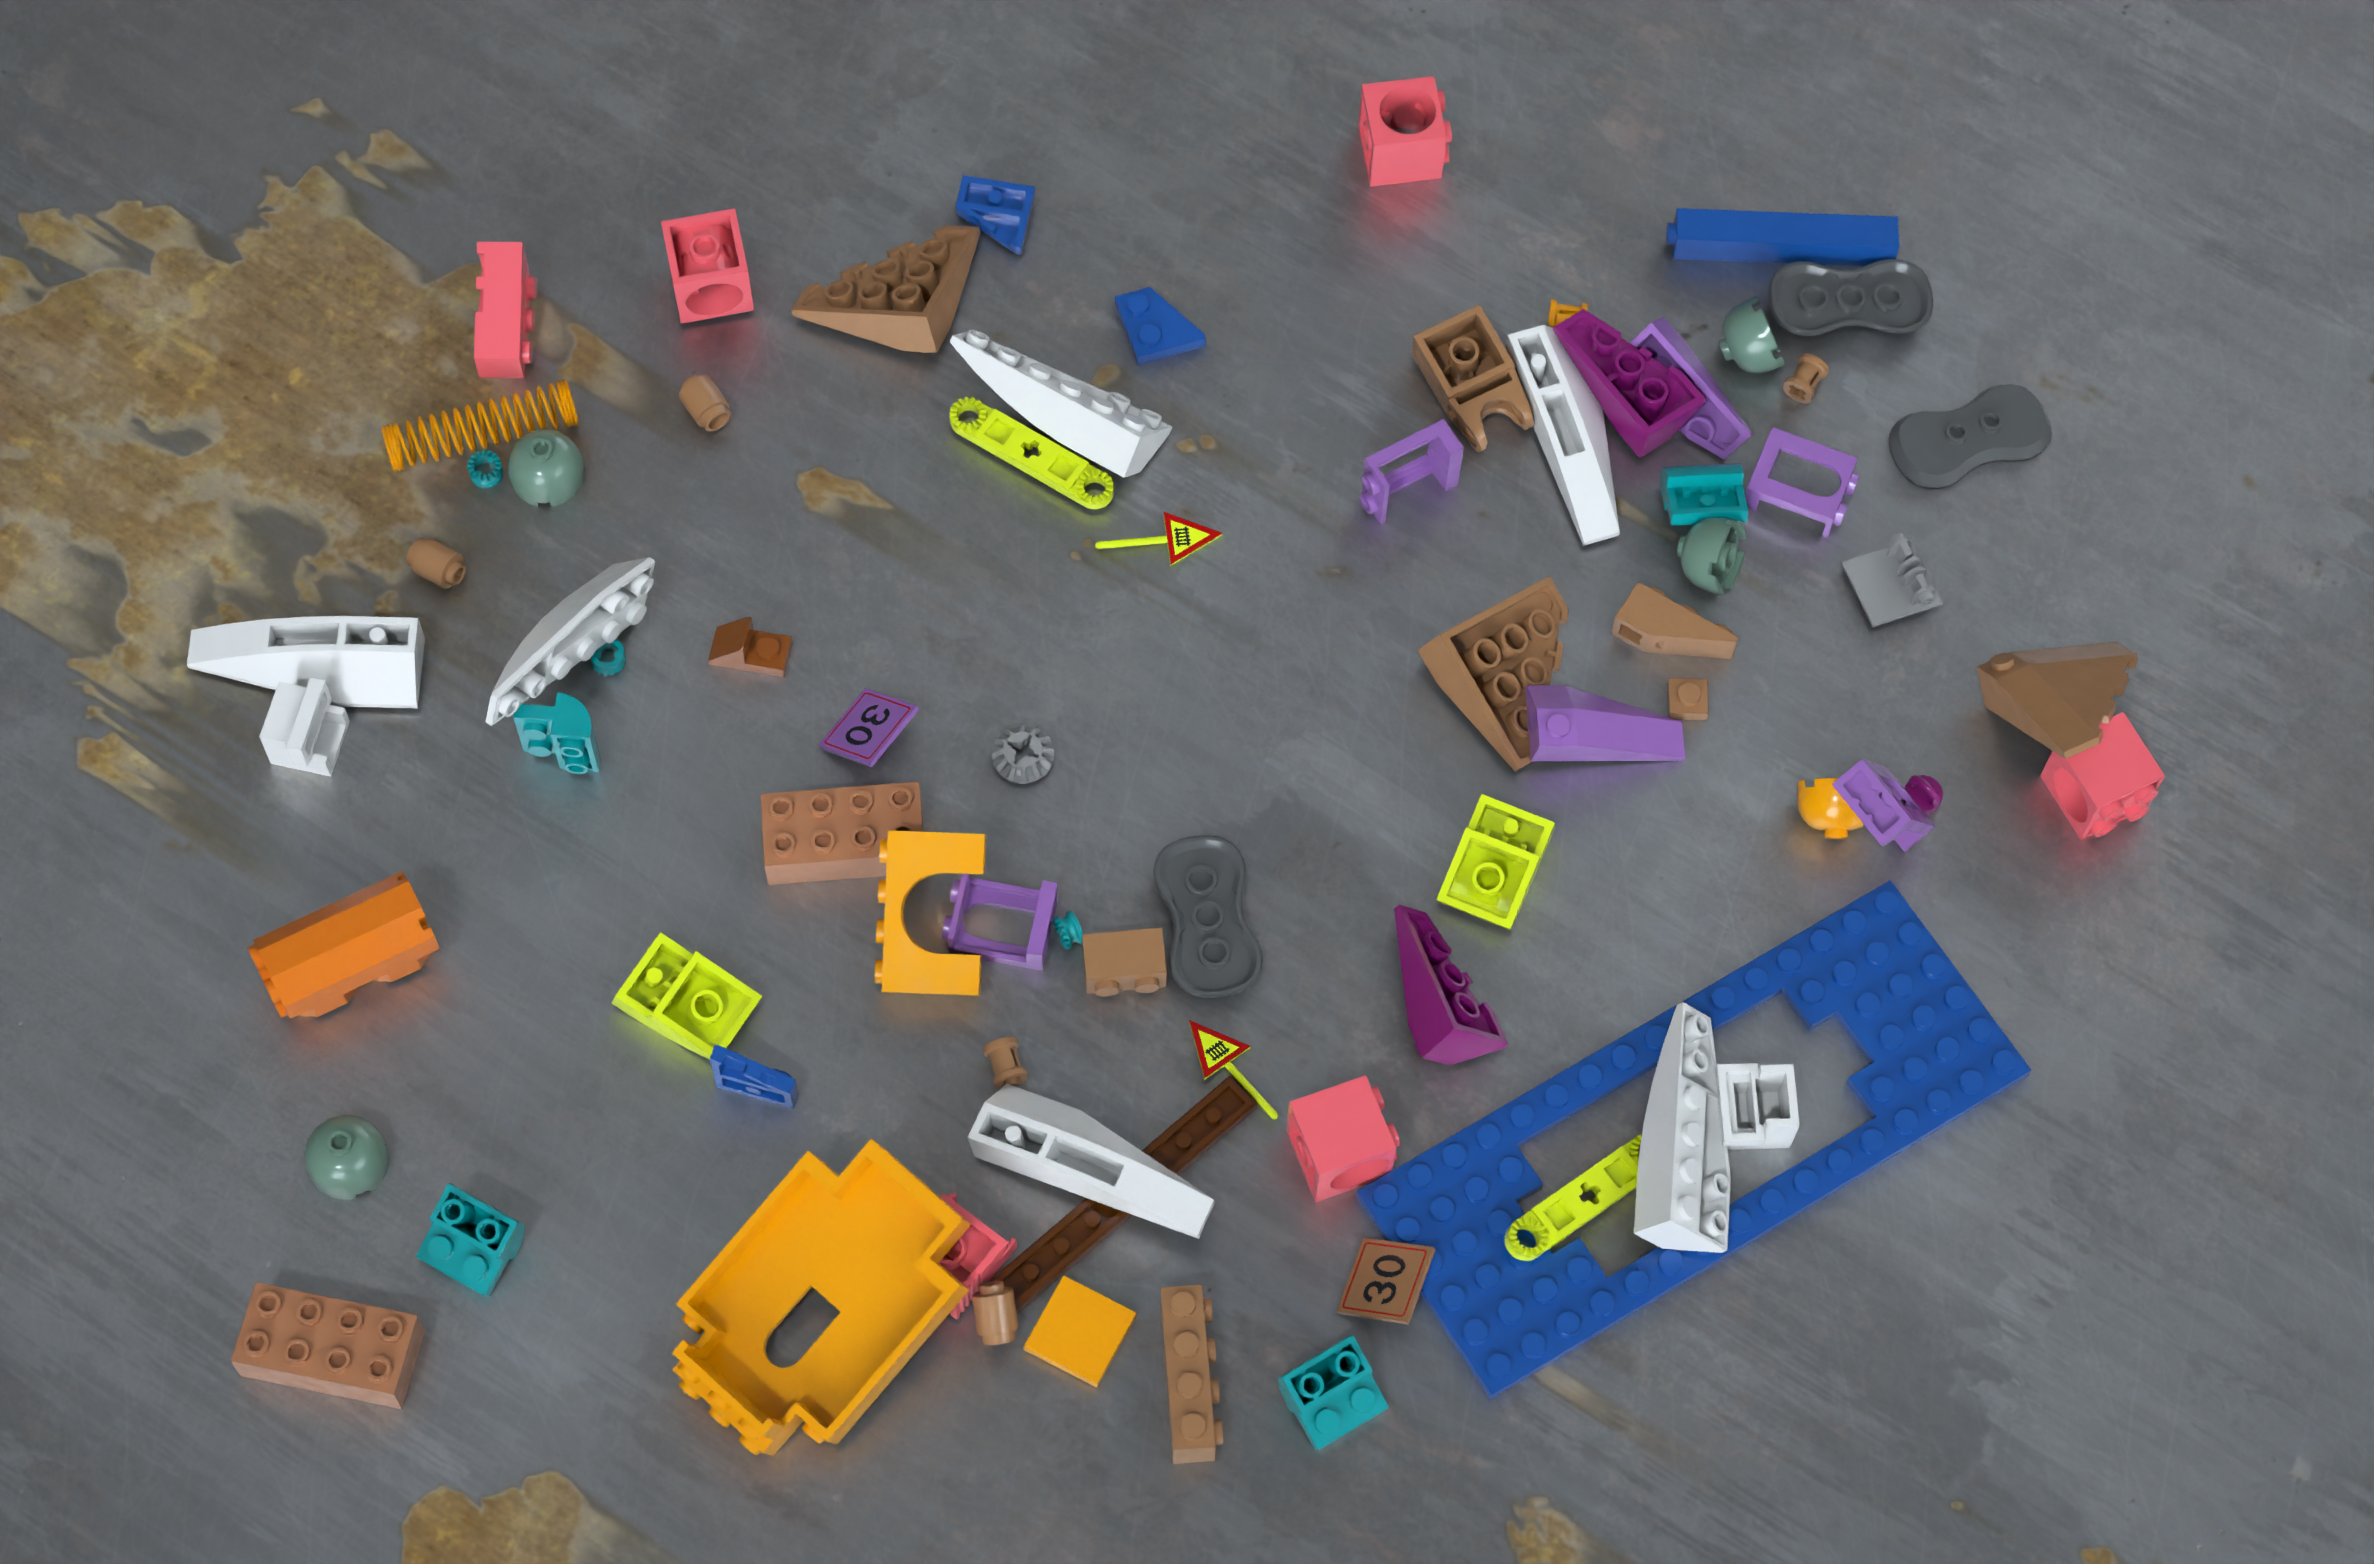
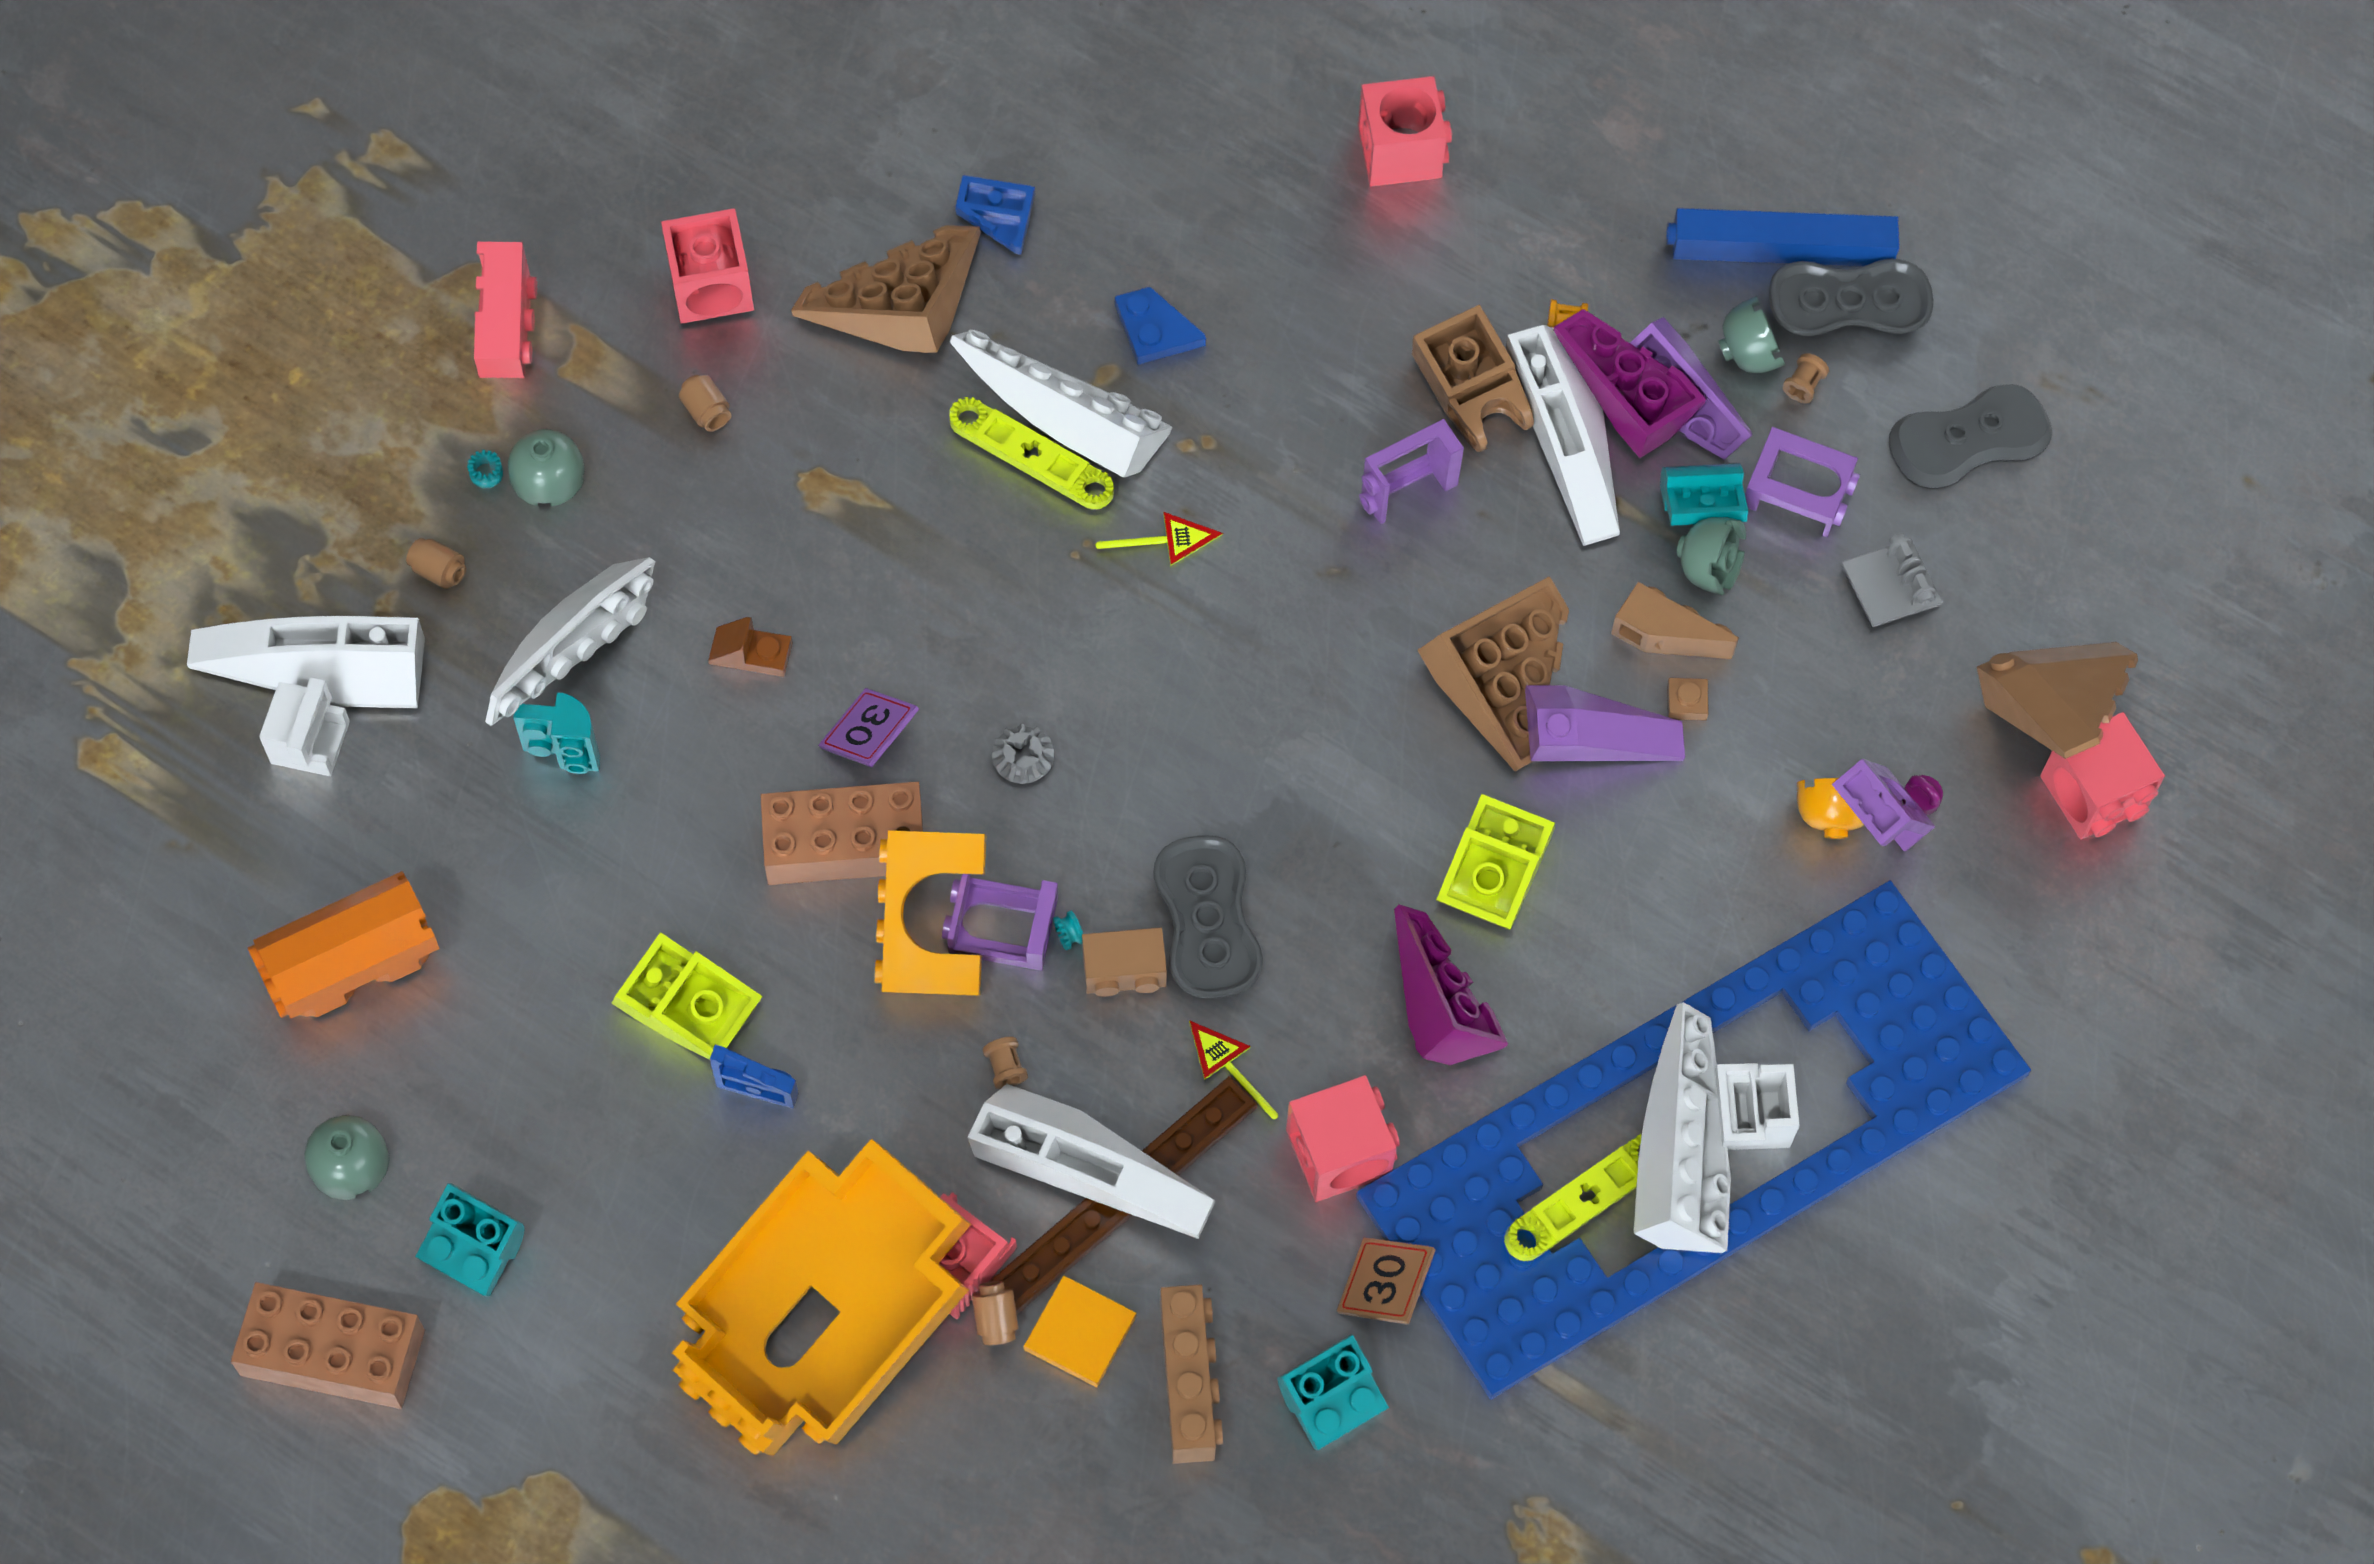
(392, 432): light orange piece -> none
(611, 667): teal bush -> none

